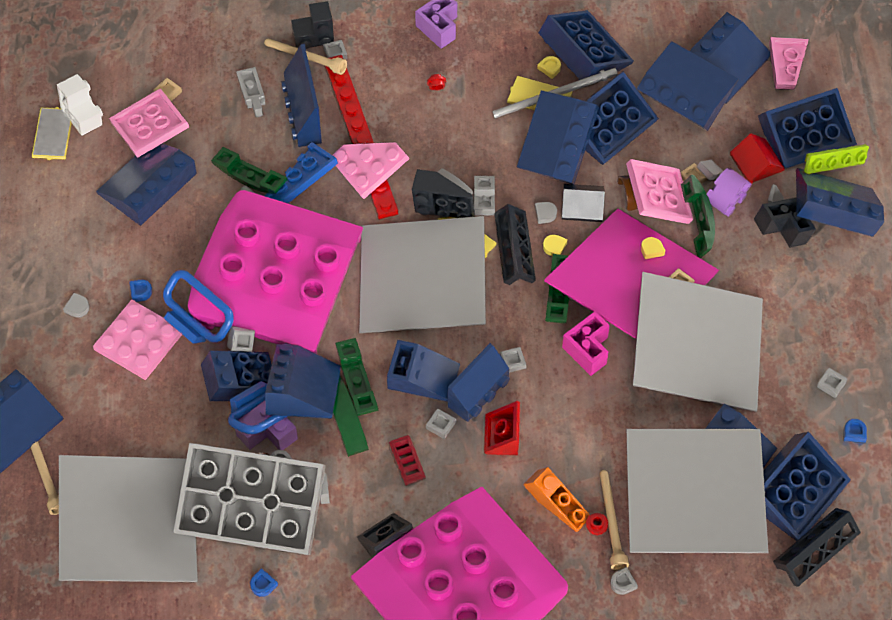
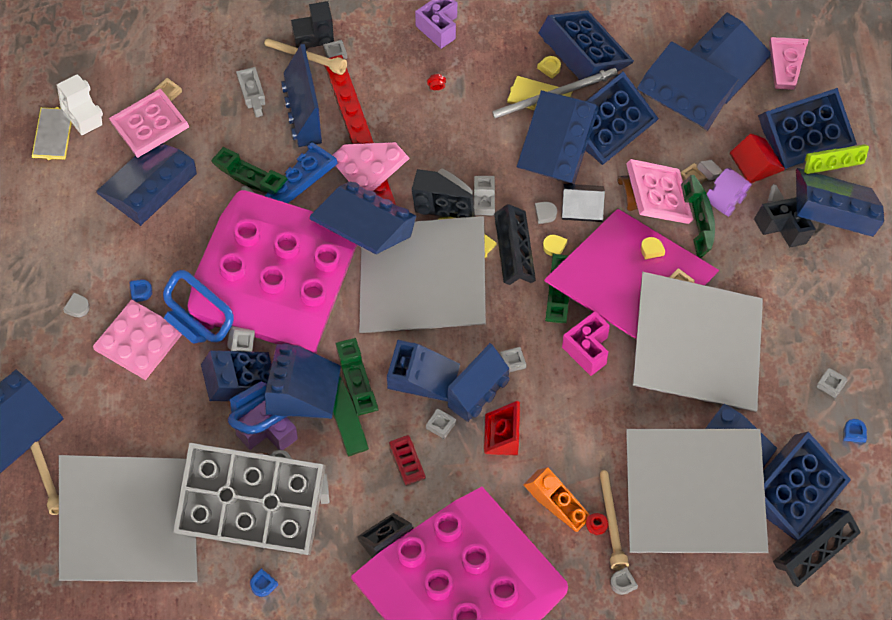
(364, 218): none -> dark blue slope

